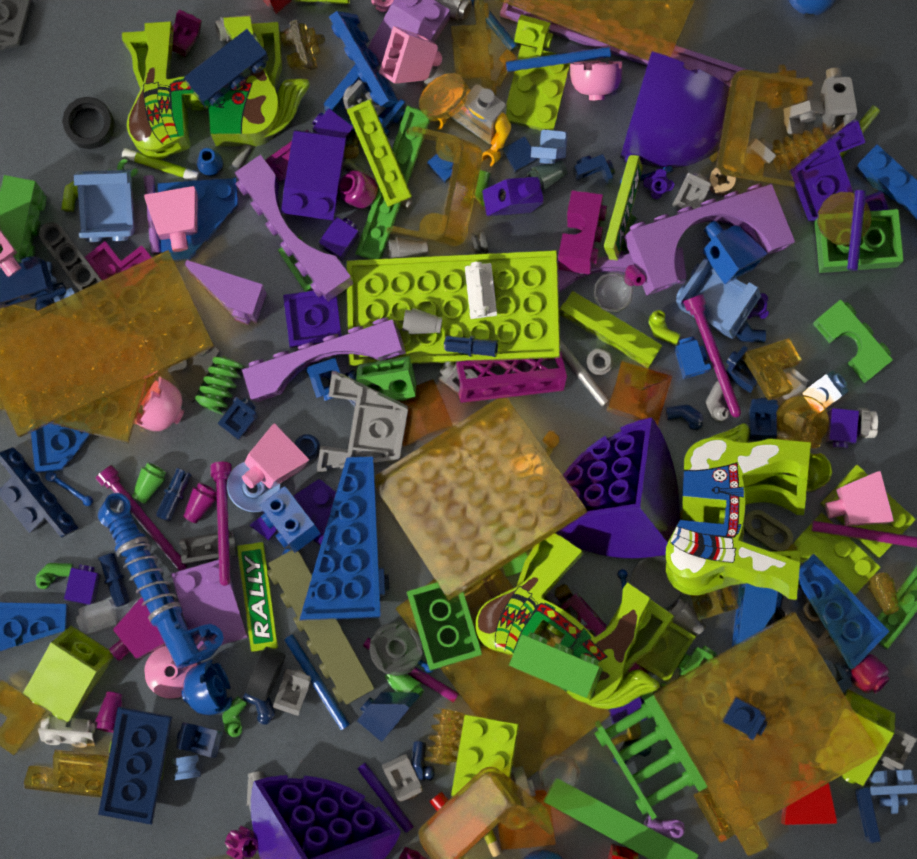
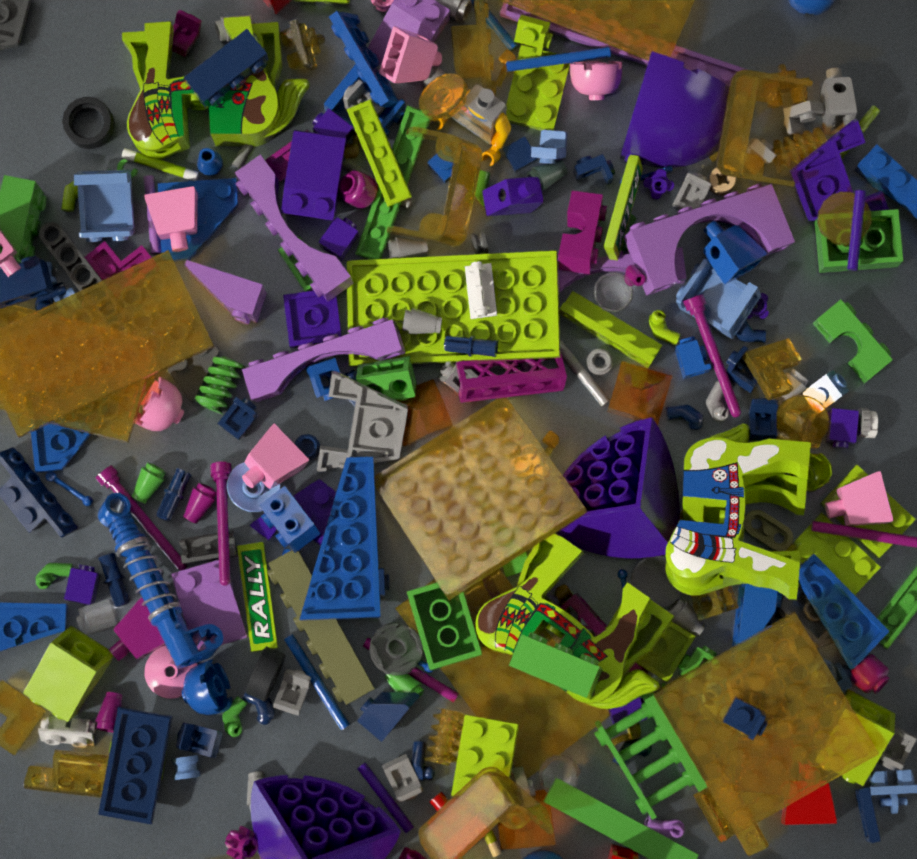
(884, 592): clear yellow cone -> none

